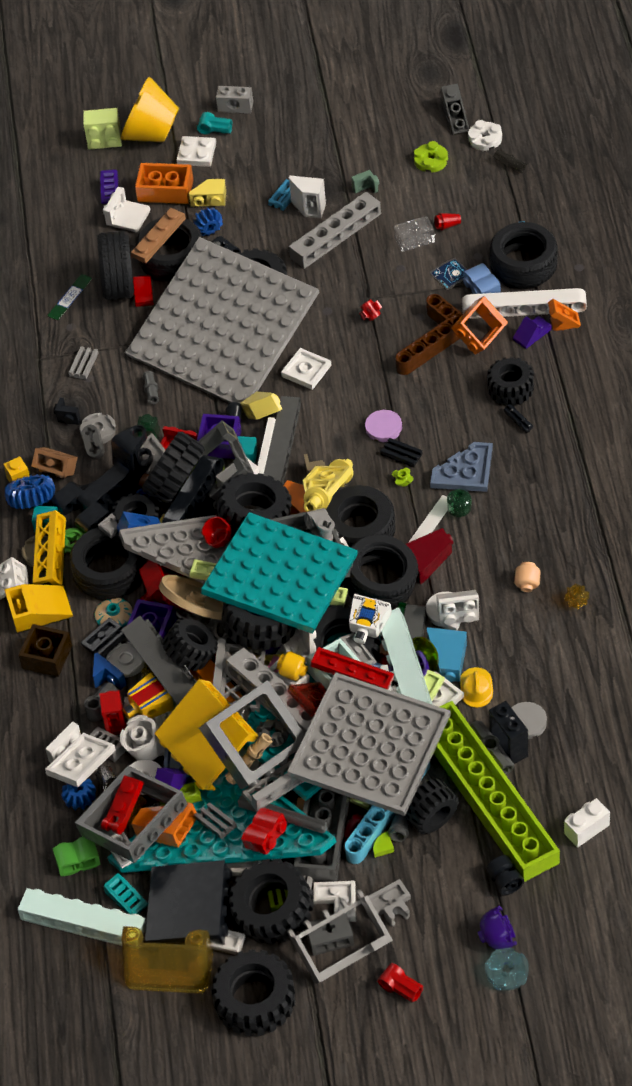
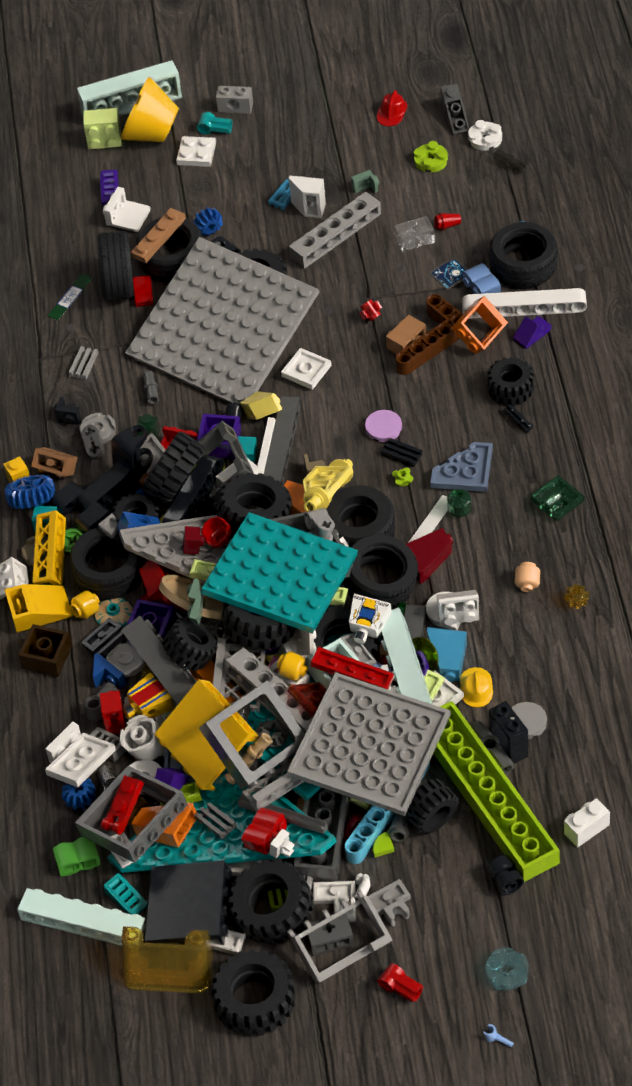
(84, 605): none -> yellow head
(124, 90): none -> light aqua brick
(164, 183): orange brick -> none
(192, 540): none -> dark red plate
(195, 596): none -> sand green slope
(209, 193): light yellow slope -> none
(281, 844): none -> white tile
(363, 882): none -> white arm
(391, 109): none -> red piece
(404, 334): none -> medium nougat brick
(494, 1036): none -> light blue hand
(496, 929): dark purple cylinder -> none
(557, 498): none -> clear green plate
(562, 316): orange slope -> none

